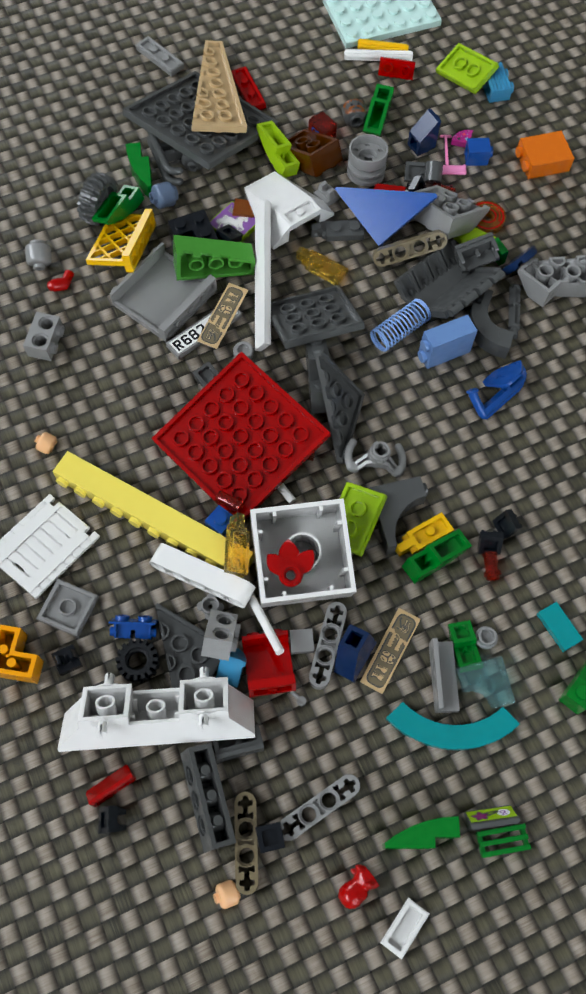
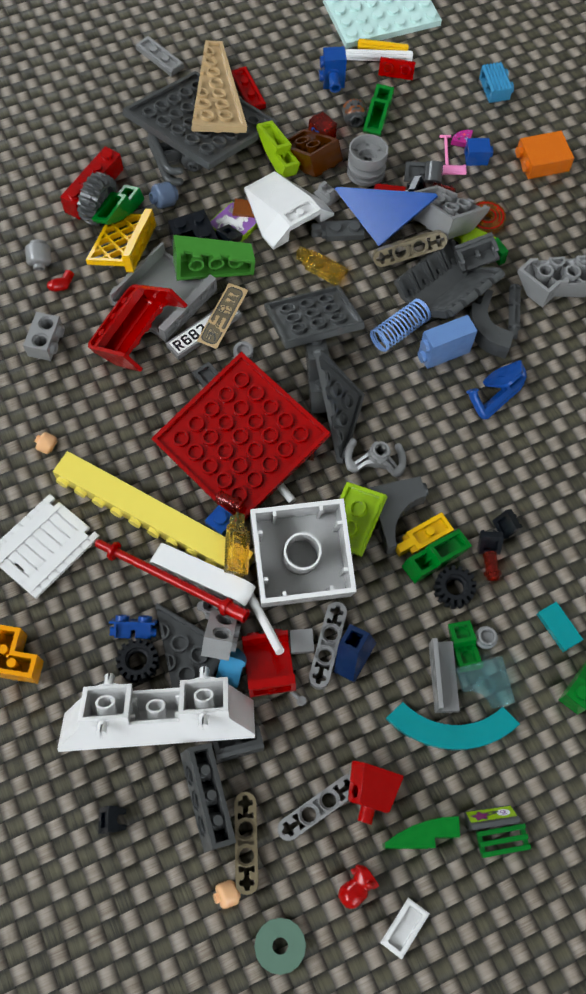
(67, 608): light grey tile -> none
(67, 660): black tile -> none
(107, 162): none -> red arch
(110, 786): red slope -> none
(129, 322): none -> red windscreen
(140, 167): green slope -> none
(225, 606): none -> red bar
(263, 275): white tile -> none
(270, 837): black tile -> none
(275, 962): none -> sand green tile
(290, 560): red plate -> none
(333, 68): none -> blue brick
(372, 789): none -> red torso
(390, 650): sticker -> none
(424, 133): dark blue slope -> none
(455, 574): none -> black tyre
(467, 68): lime tile -> none
(519, 260): dark blue tile -> none

